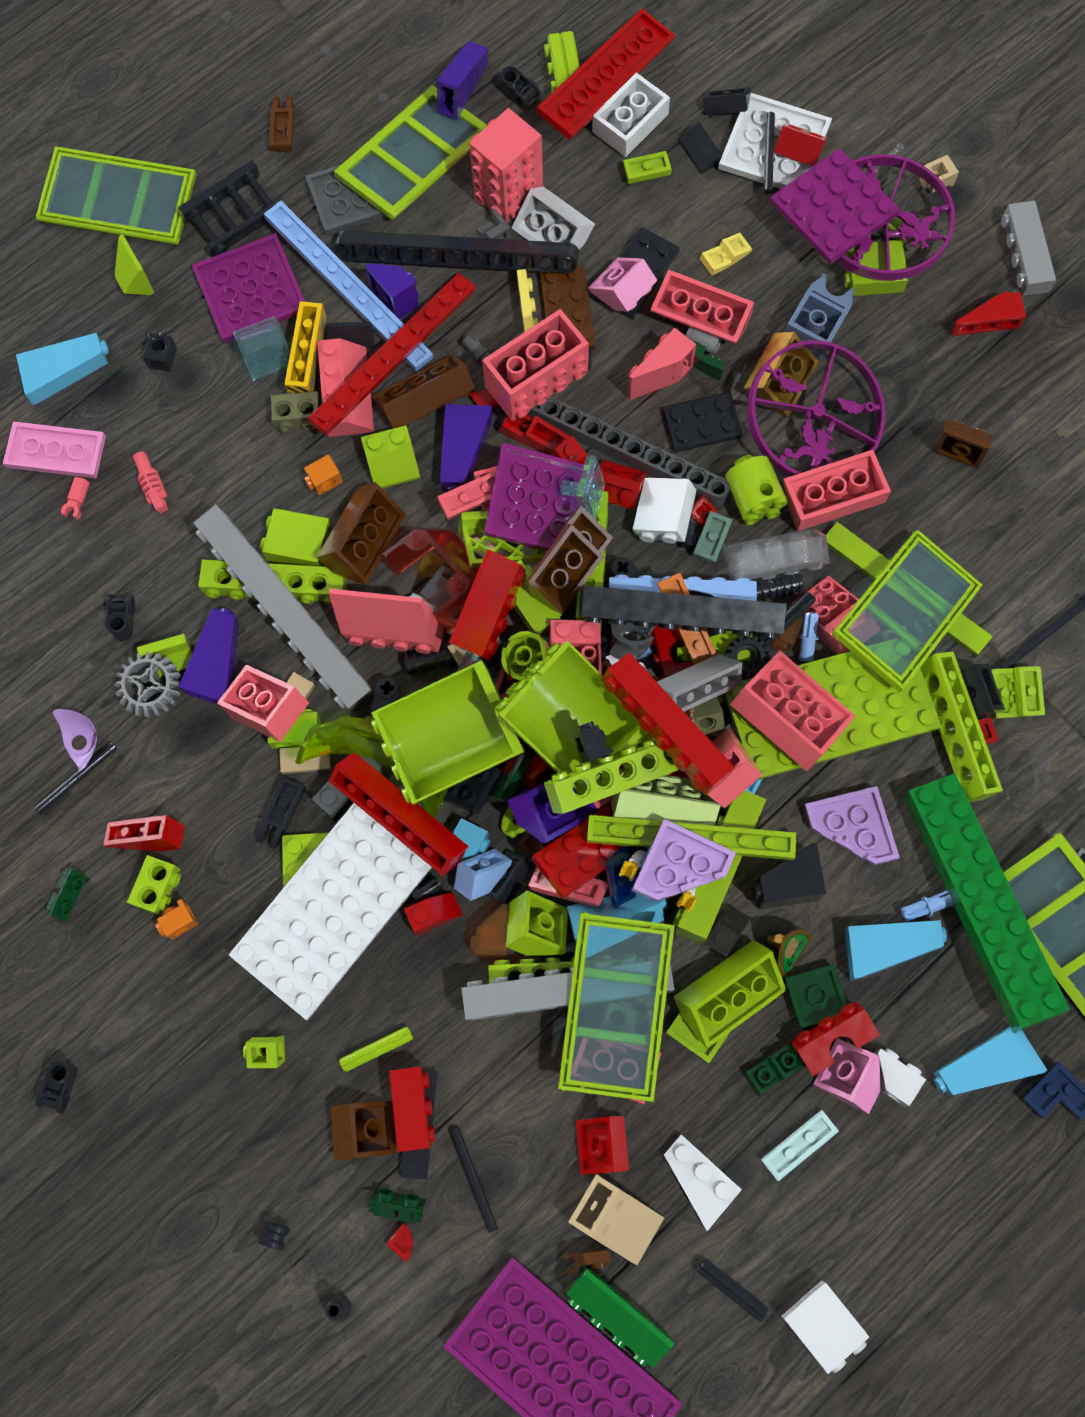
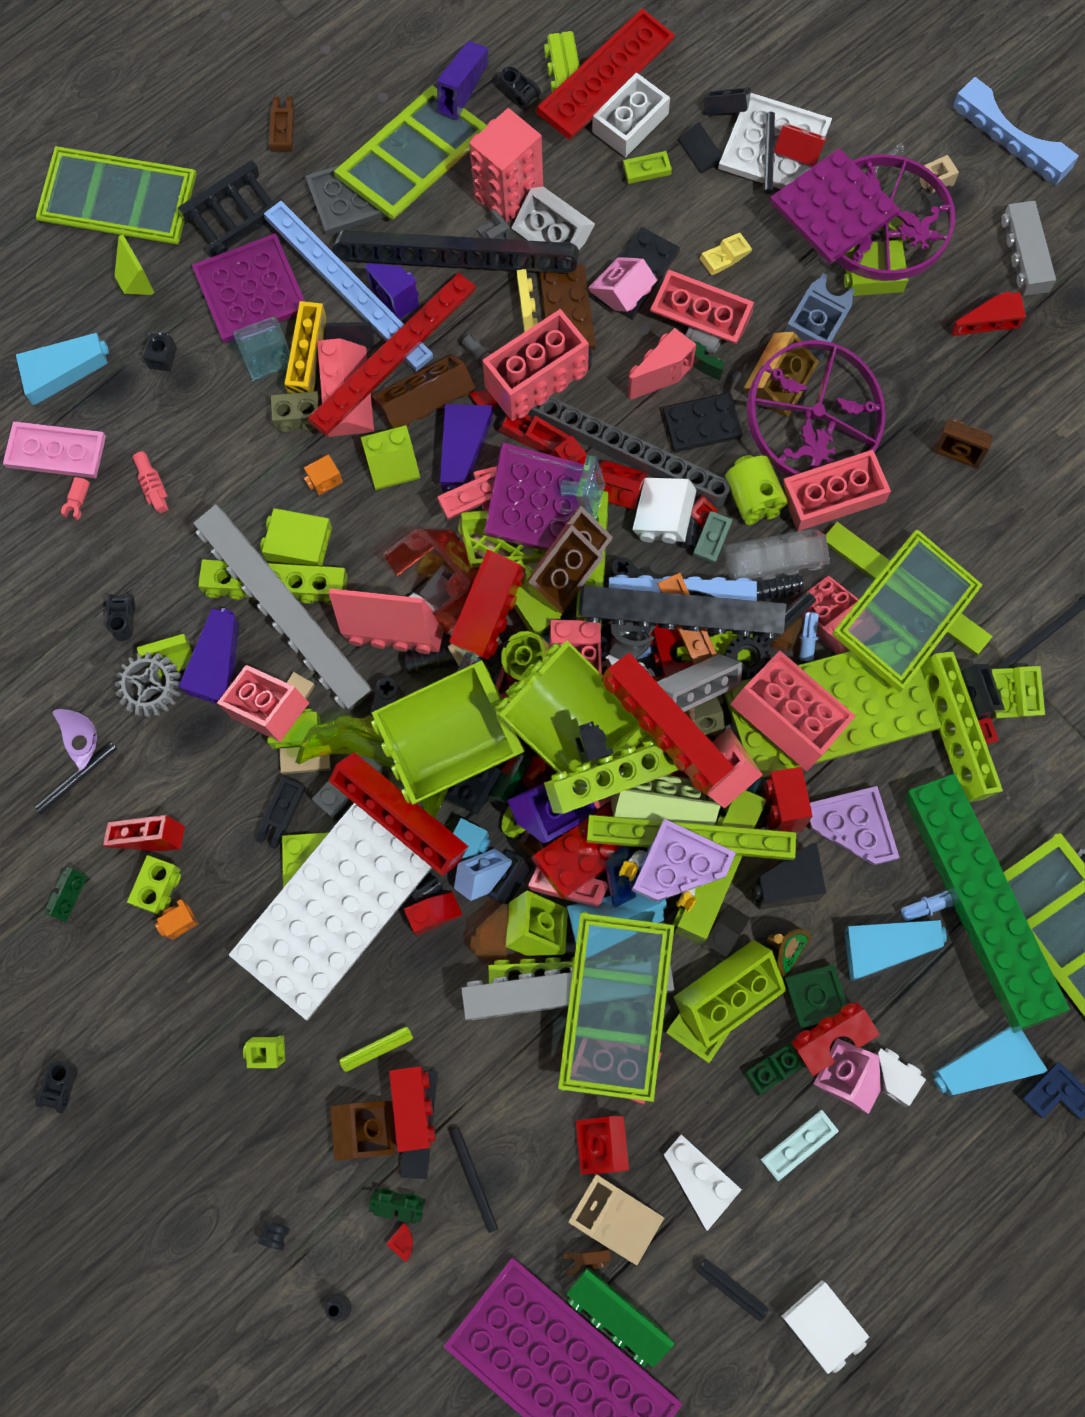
(362, 534): reddish brown slope -> none
(786, 801): none -> red brick
(1047, 158): none -> light blue arch

